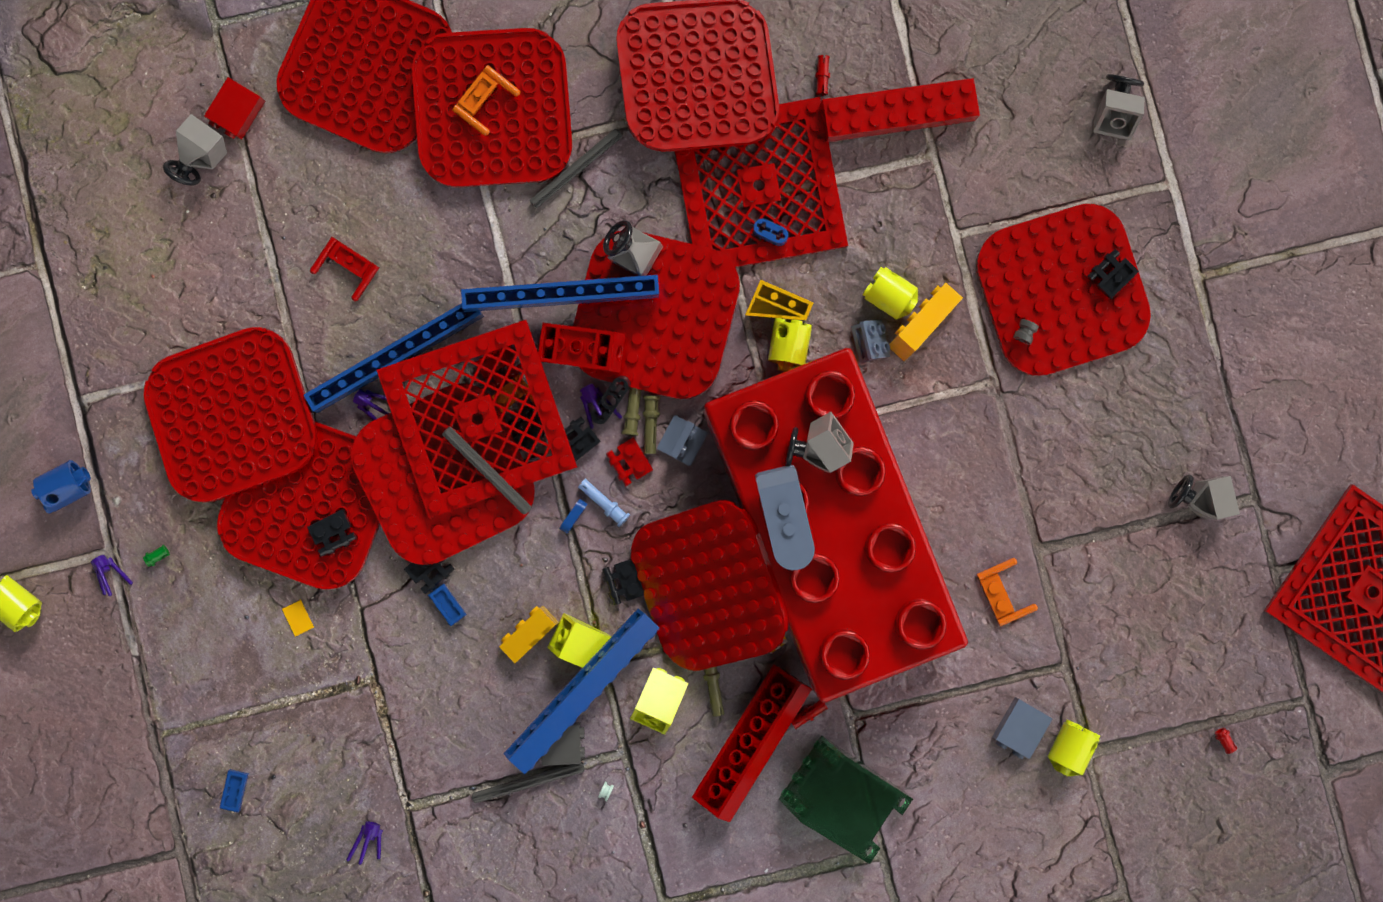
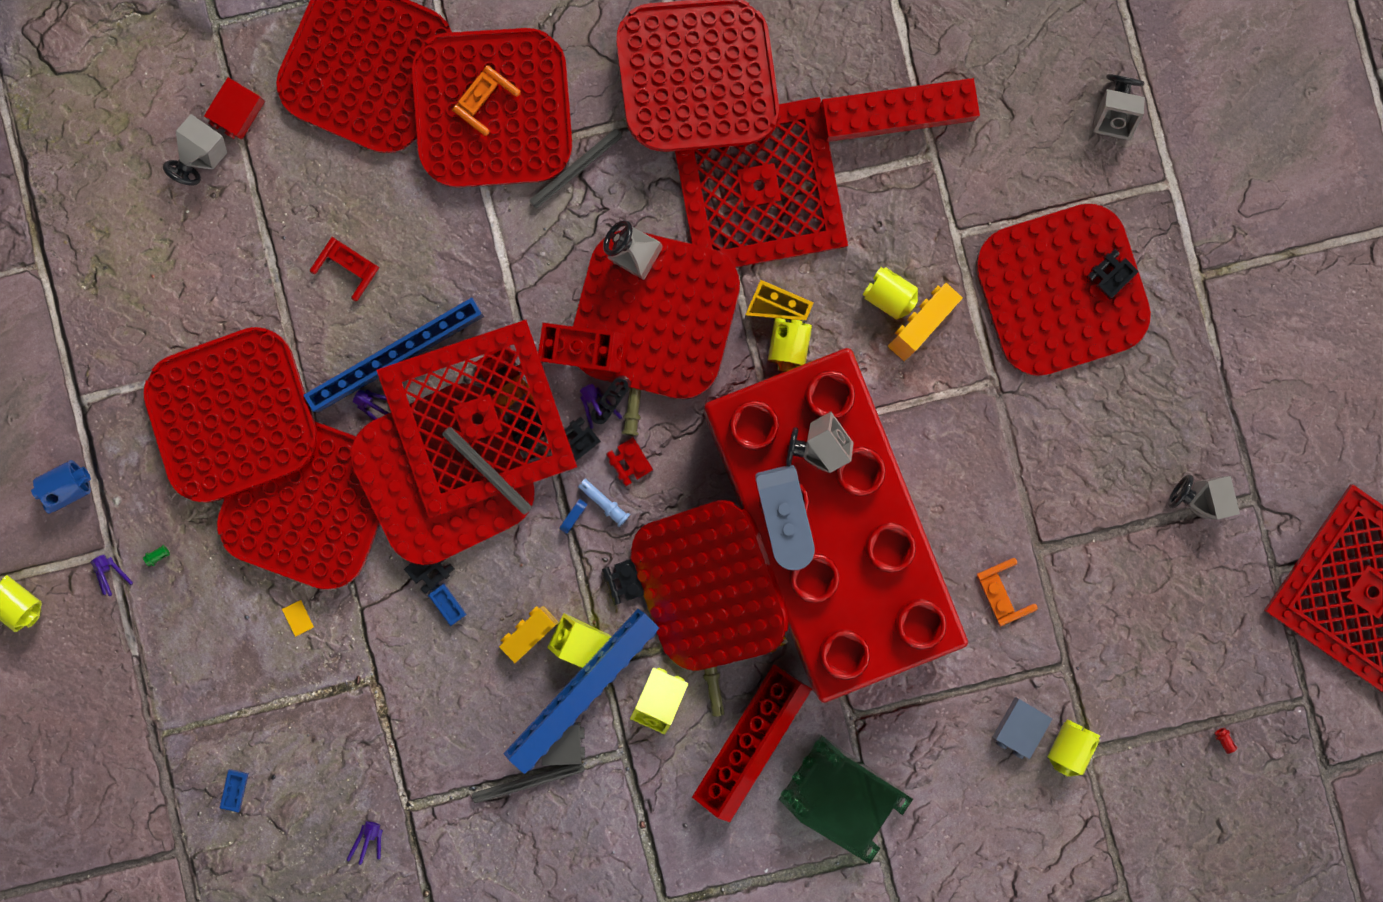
(330, 527): black plate -> none
(560, 293): blue brick -> none
(606, 791): light aqua bush -> none
(650, 414): olive pin -> none
(682, 440): sand blue bracket -> none
(773, 228): blue beam -> none
(808, 714): red pin -> none
(822, 75): red pin -> none
(870, 340): sand blue bracket -> none
(1025, 331): dark grey wheel -> none

